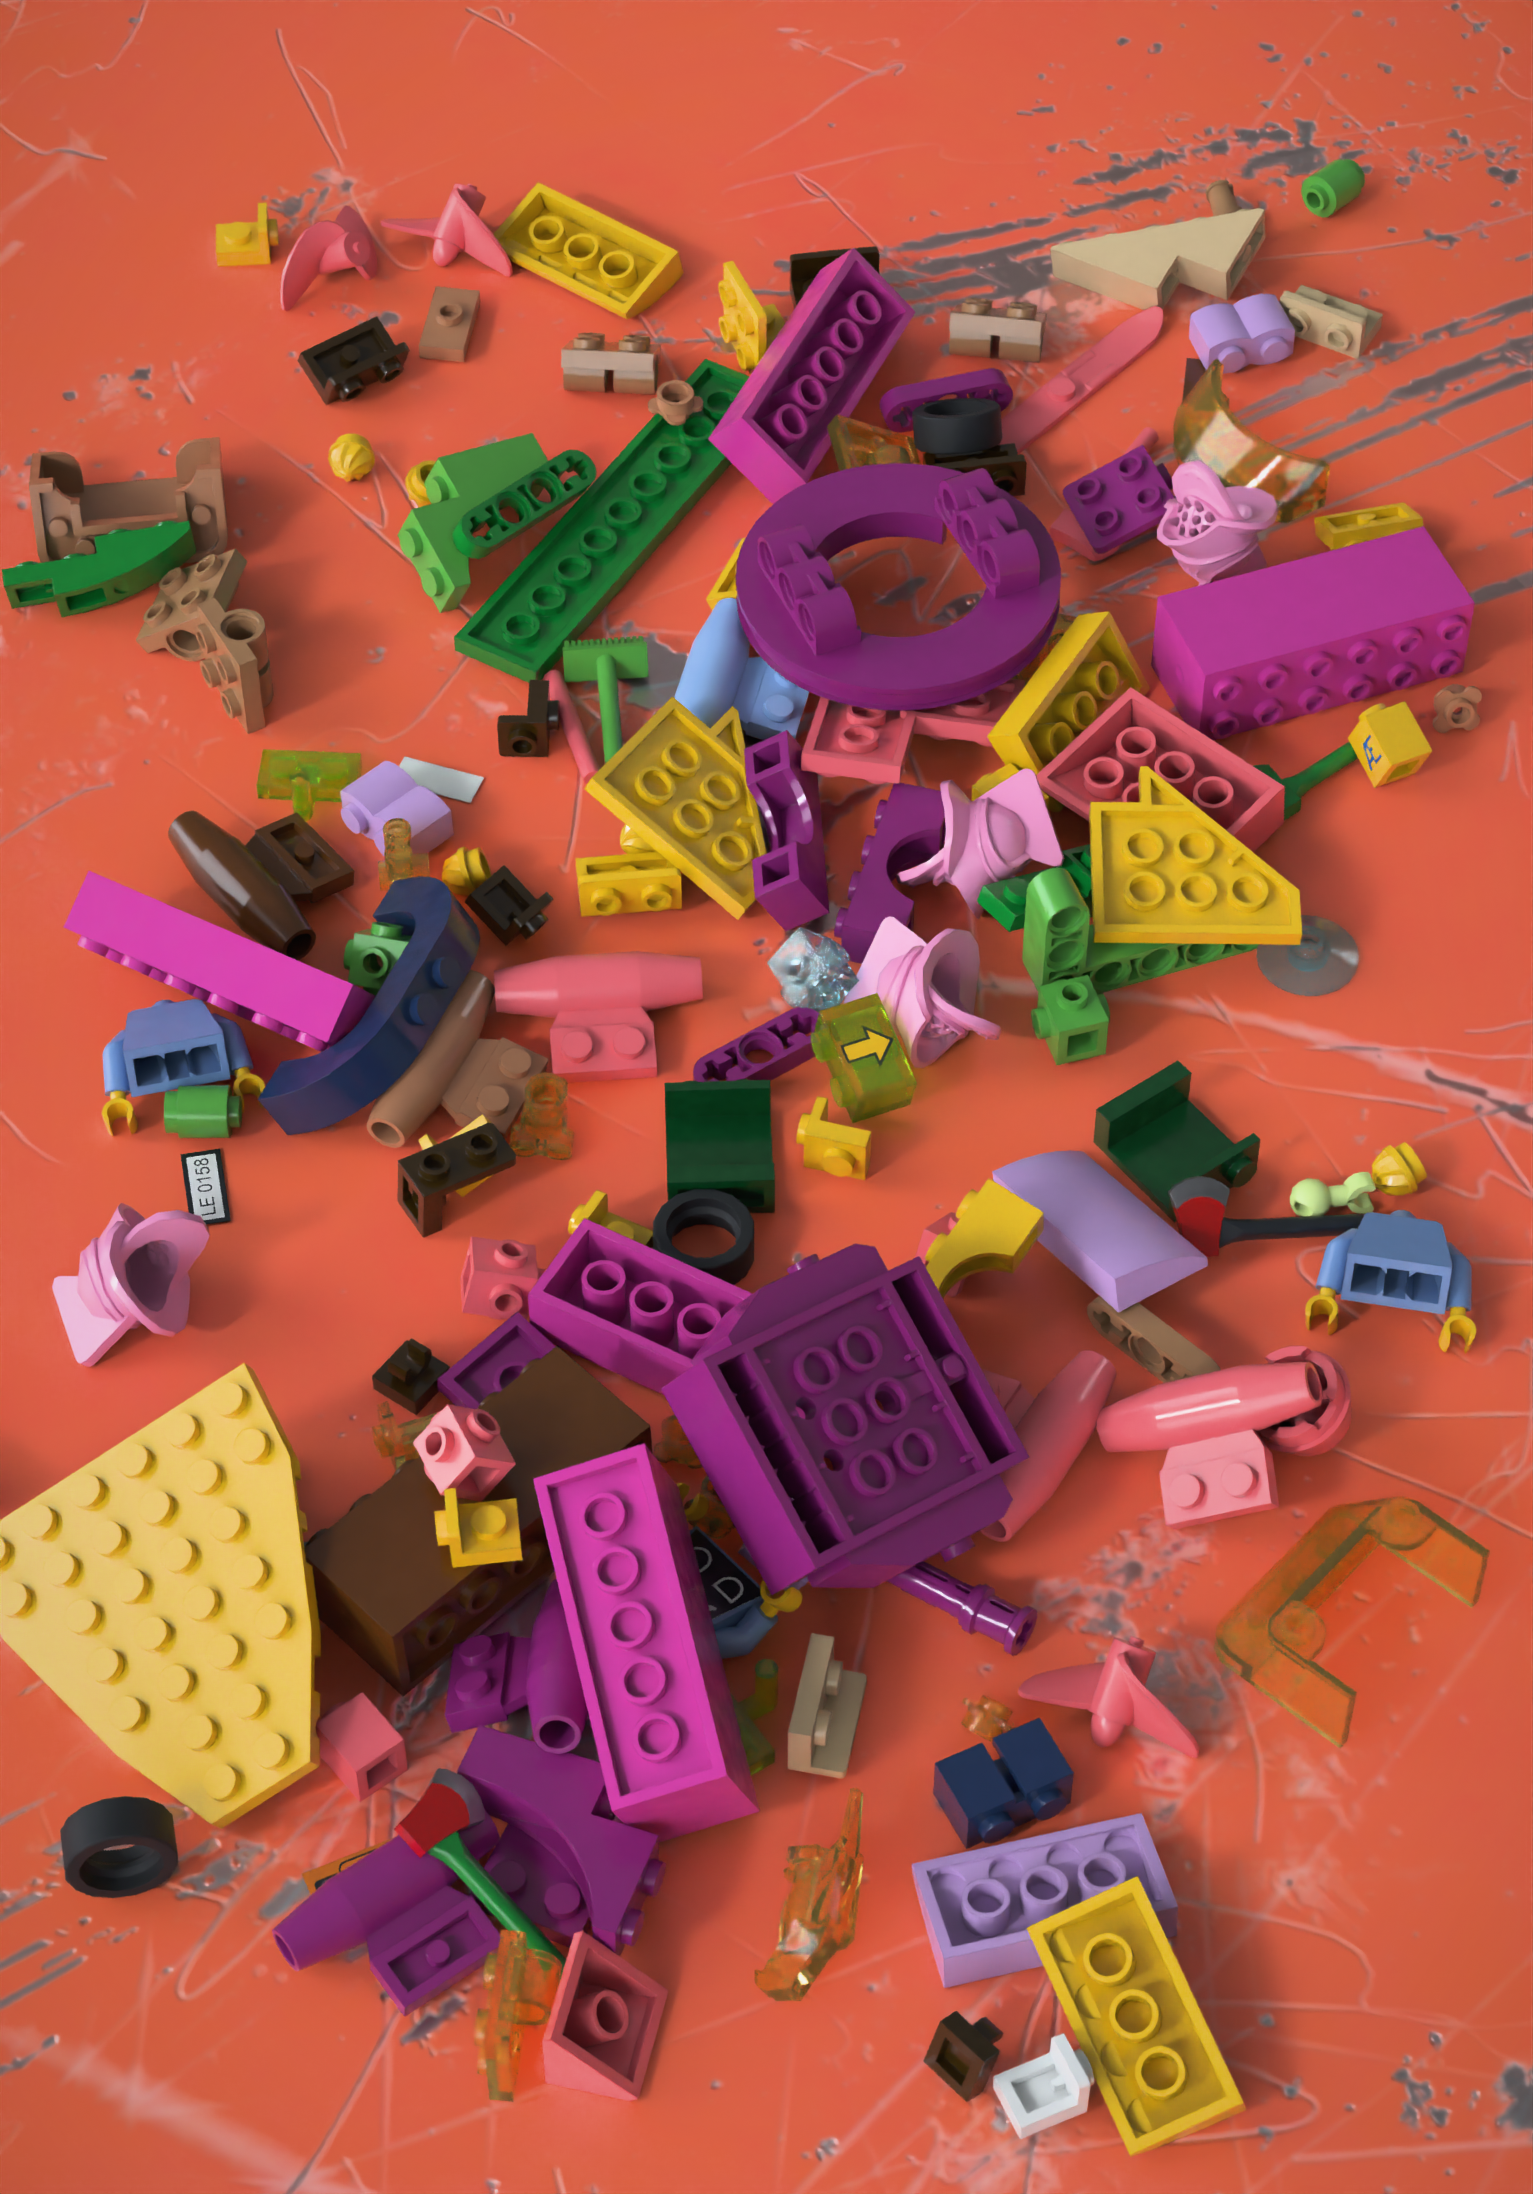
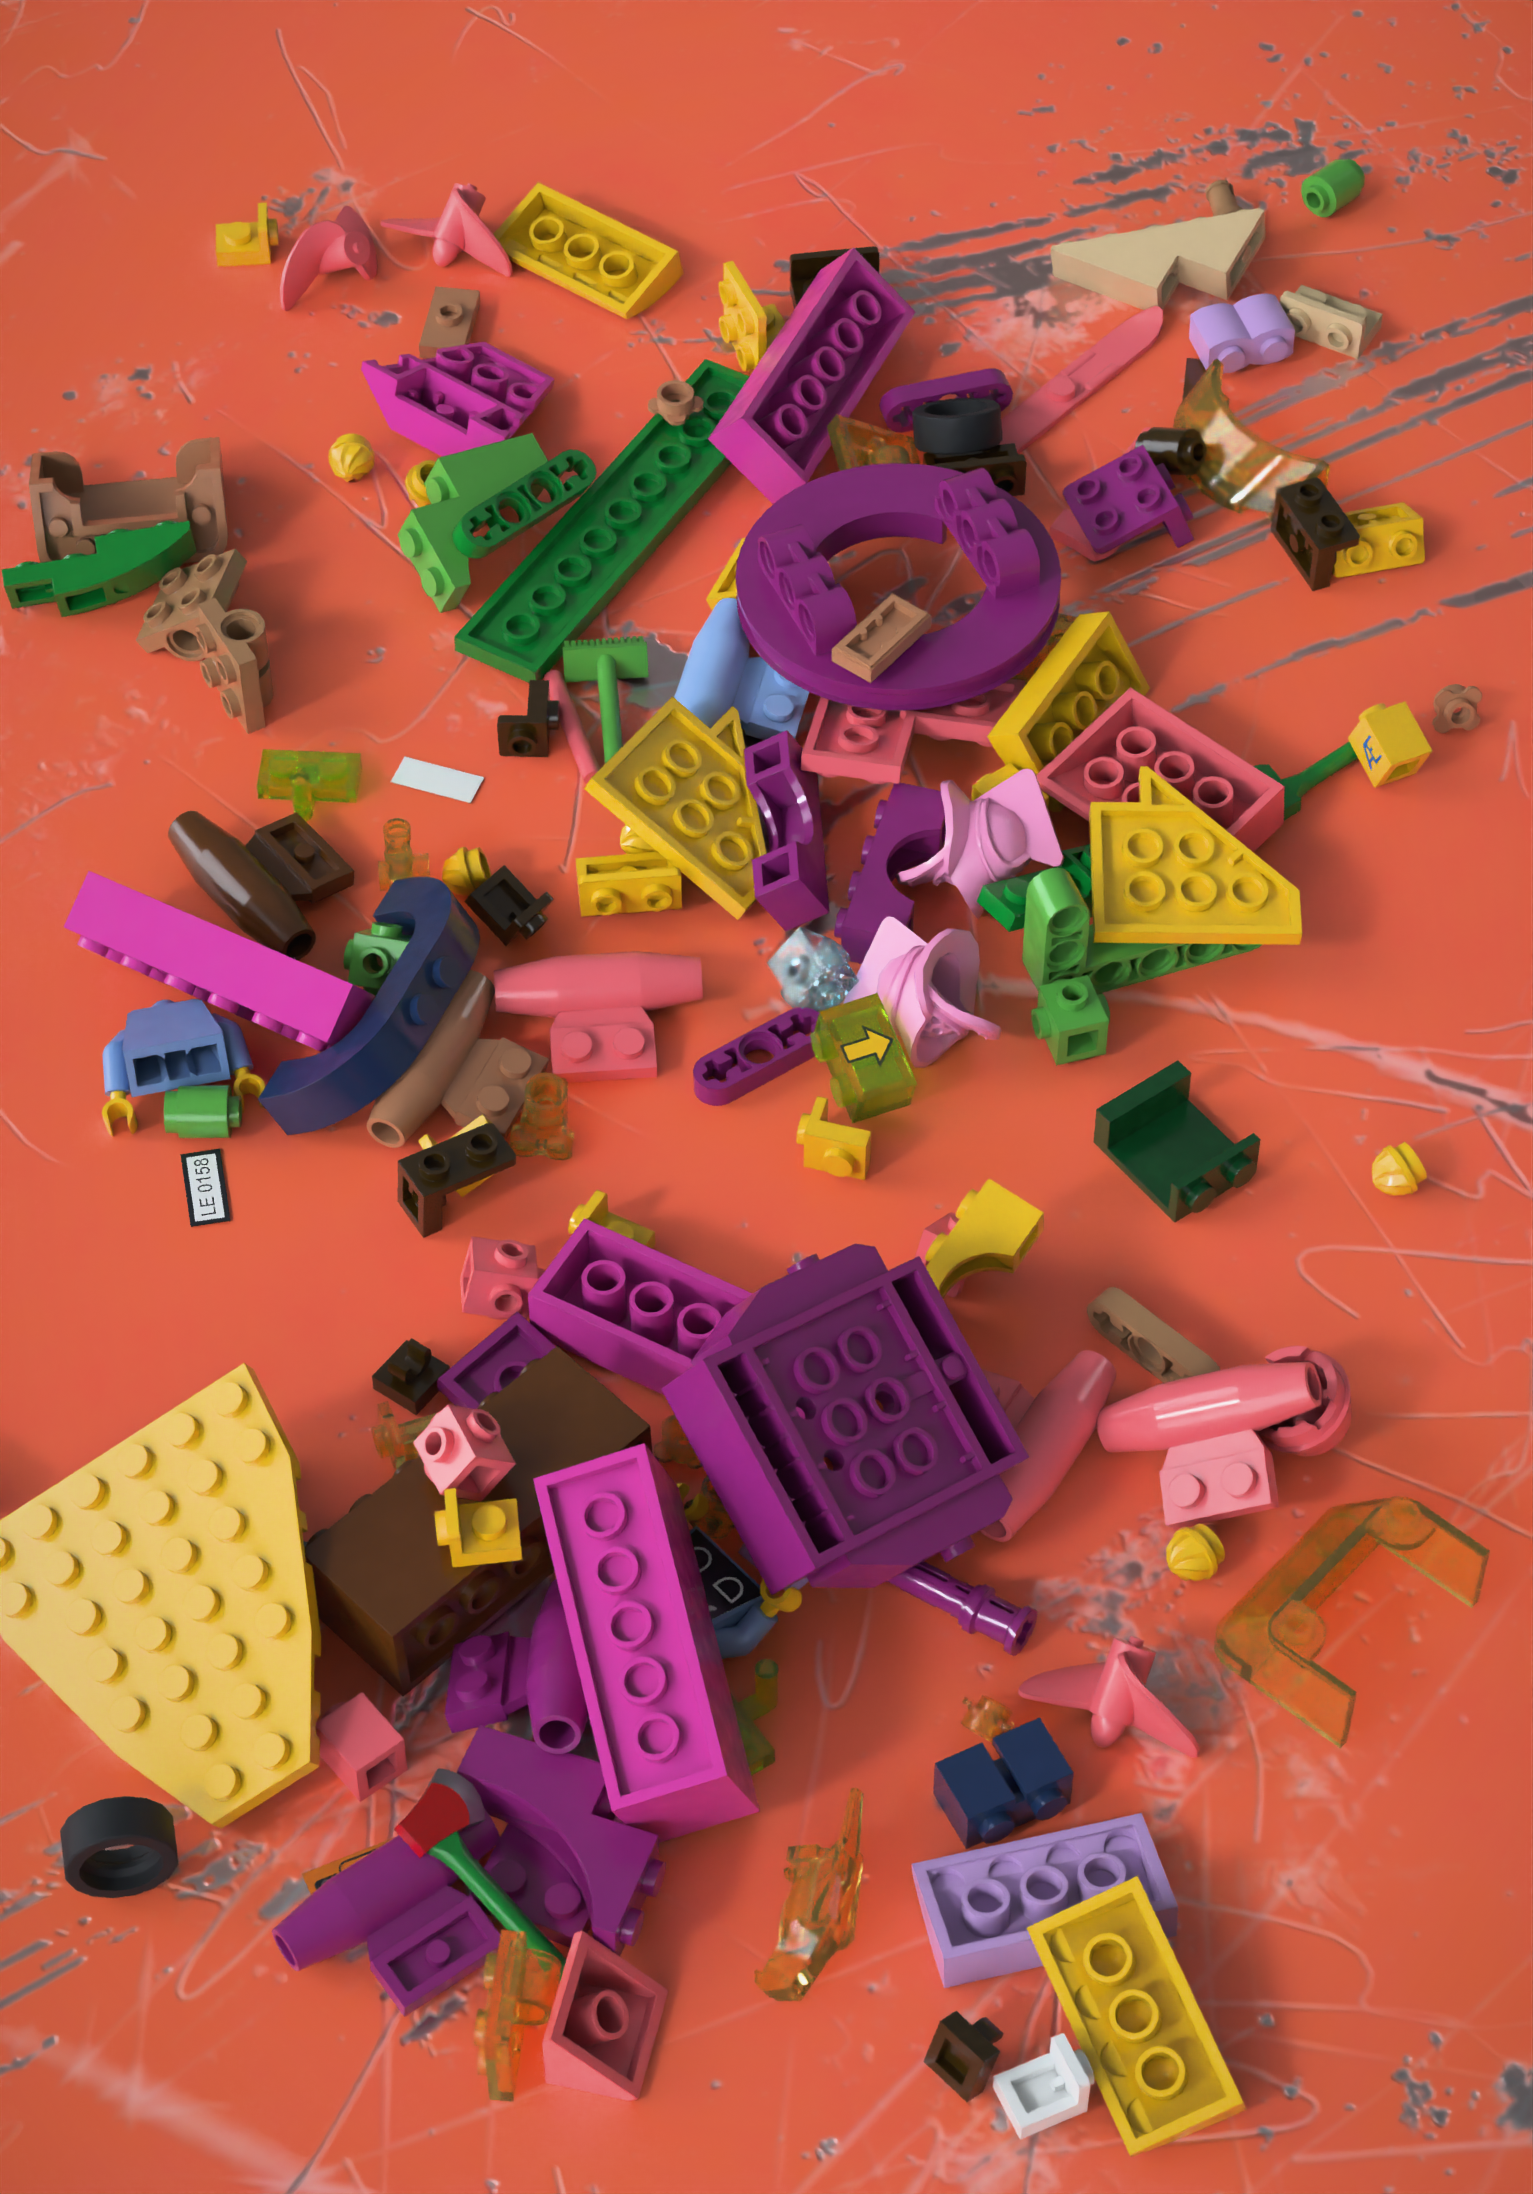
(130, 1280): bright pink helmet -> none
(353, 360): dark brown bracket -> none
(390, 794): lavender brick -> none
(459, 397): none -> dark pink wedge
(590, 357): medium nougat plate -> none
(708, 1208): black tyre -> none
(721, 1140): dark green panel -> none
(824, 1712): tan bracket -> none
(881, 638): none -> nougat plate
(1018, 326): medium nougat plate -> none
(1101, 1227): lavender slope -> none
(1177, 448): none -> dark brown brick
(1194, 1553): none -> yellow plate
(1200, 1210): piece -> none
(1215, 525): bright pink helmet -> none
(1311, 529): none -> dark brown bracket
(1311, 634): dark pink brick -> none
(1314, 1198): yellowish green arm -> none
(1318, 965): clear light blue dish -> none
(1397, 1265): medium blue torso -> none

